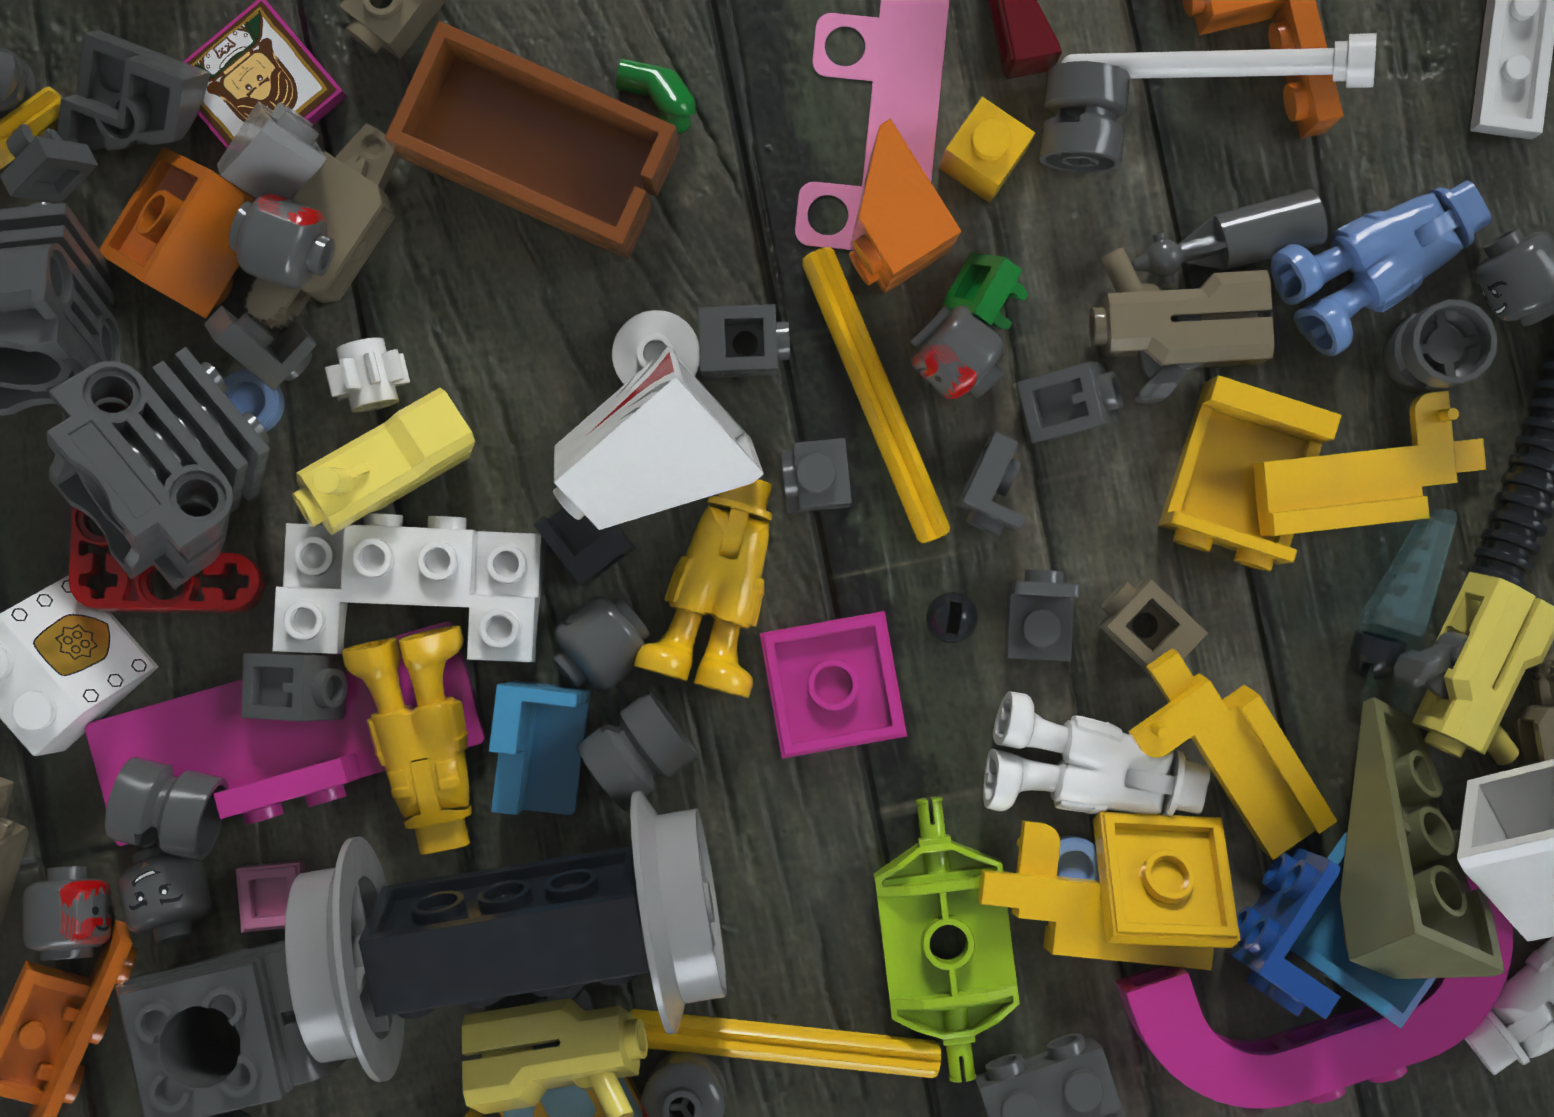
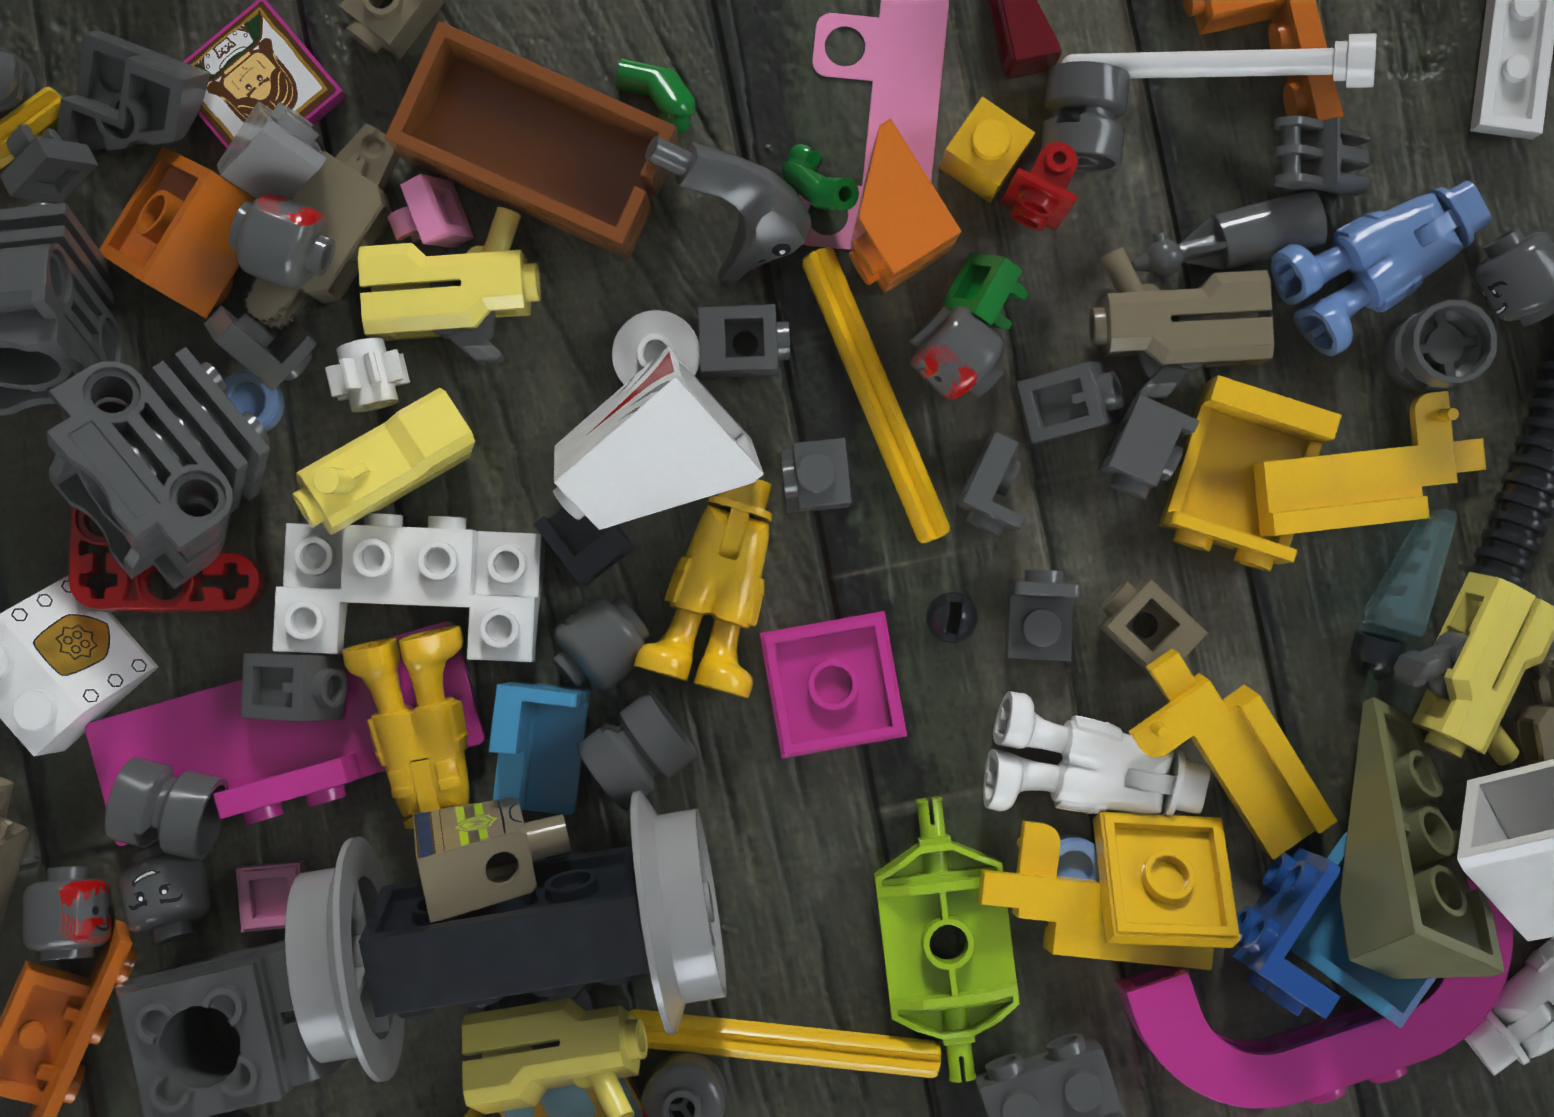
(432, 213): none -> bright pink tile
(448, 293): none -> light yellow piece
(481, 854): none -> dark tan torso
(770, 211): none -> dark grey animal
(819, 191): none -> green arm
(1041, 196): none -> red hinge
(1145, 446): none -> dark grey brick
(1319, 154): none -> dark grey arm

